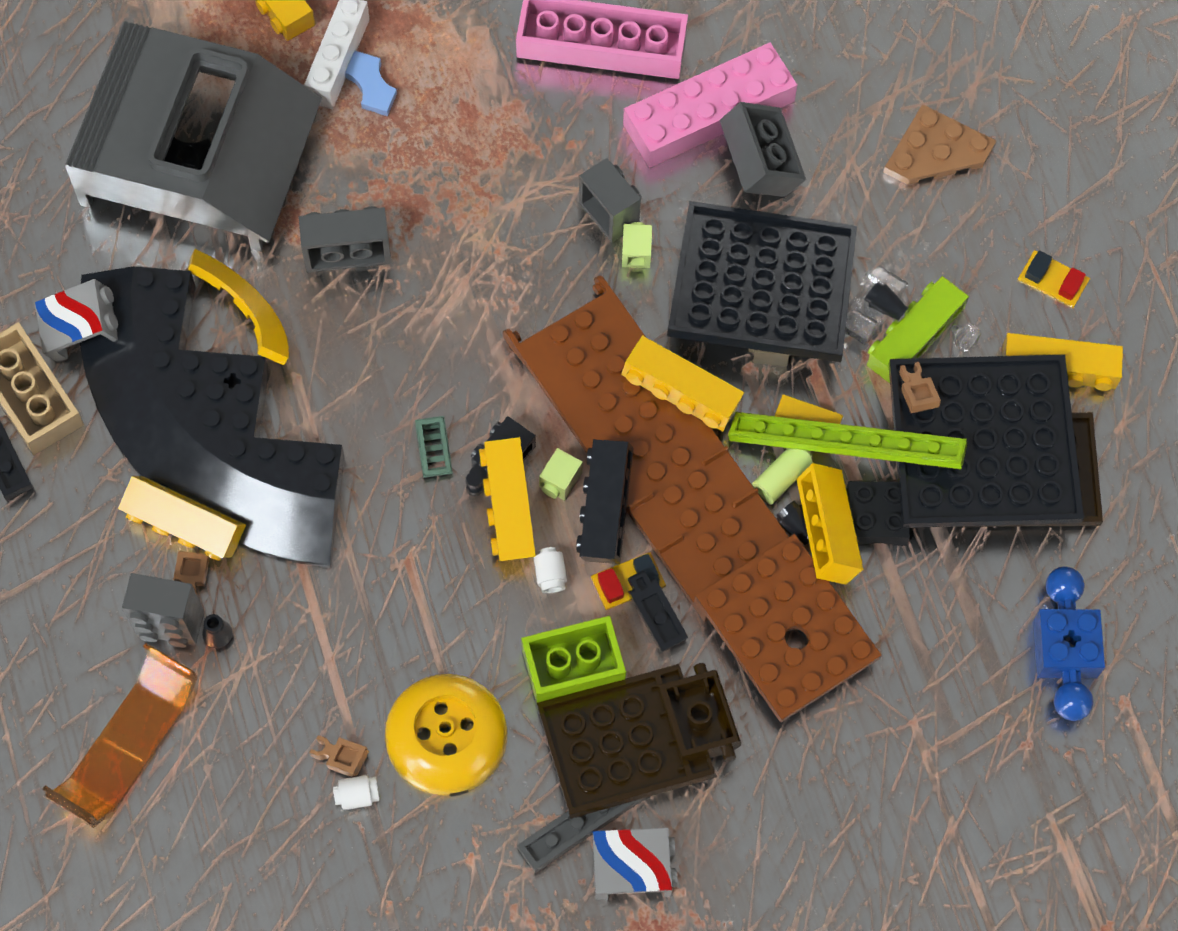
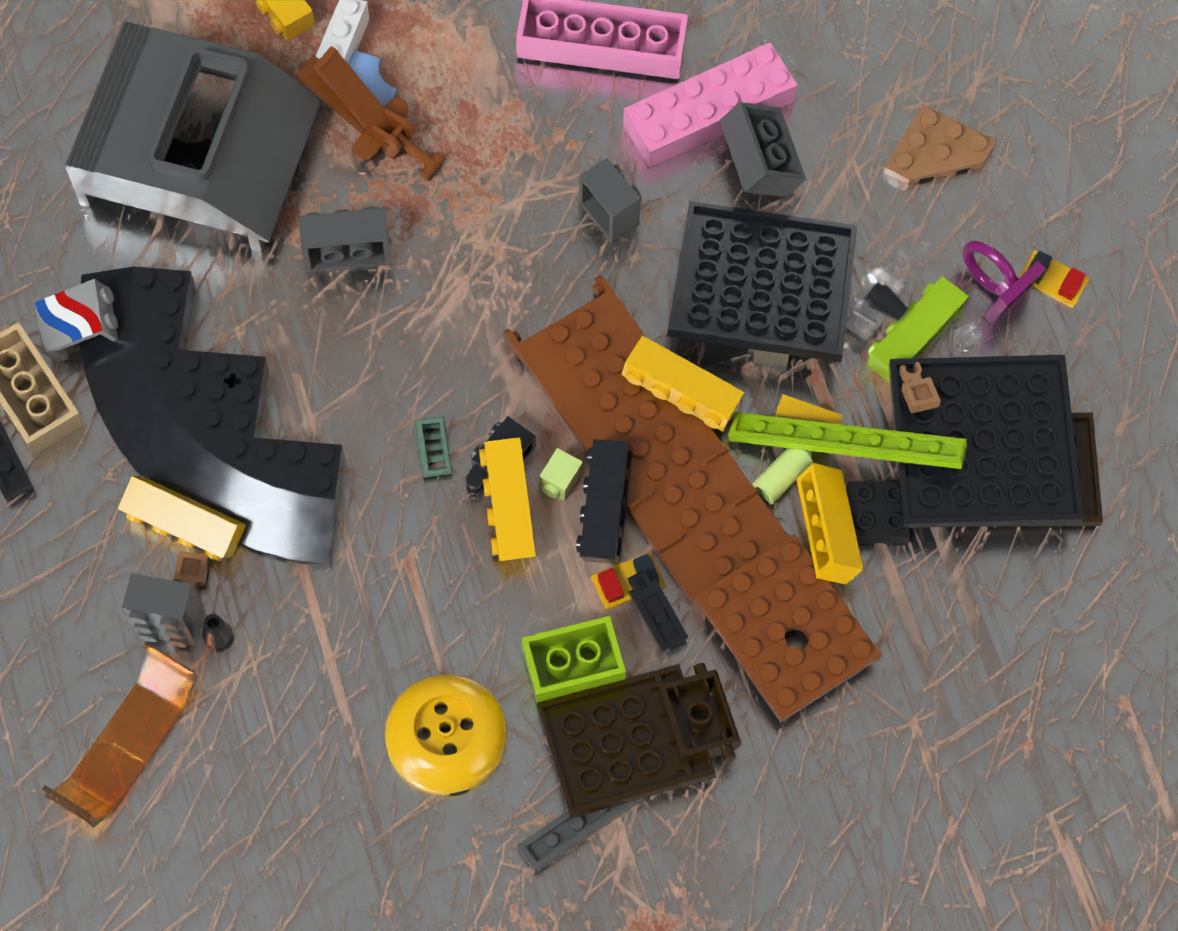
(268, 328): yellow tile -> none
(343, 757): medium nougat plate -> none
(356, 792): white brick -> none
(379, 126): none -> dark orange piece
(550, 570): white brick -> none
(633, 862): panel -> none
(636, 245): yellowish green brick -> none
(793, 520): black cone -> none
(1011, 288): none -> magenta tile
(1053, 652): blue brick -> none
(1086, 362): yellow brick -> none

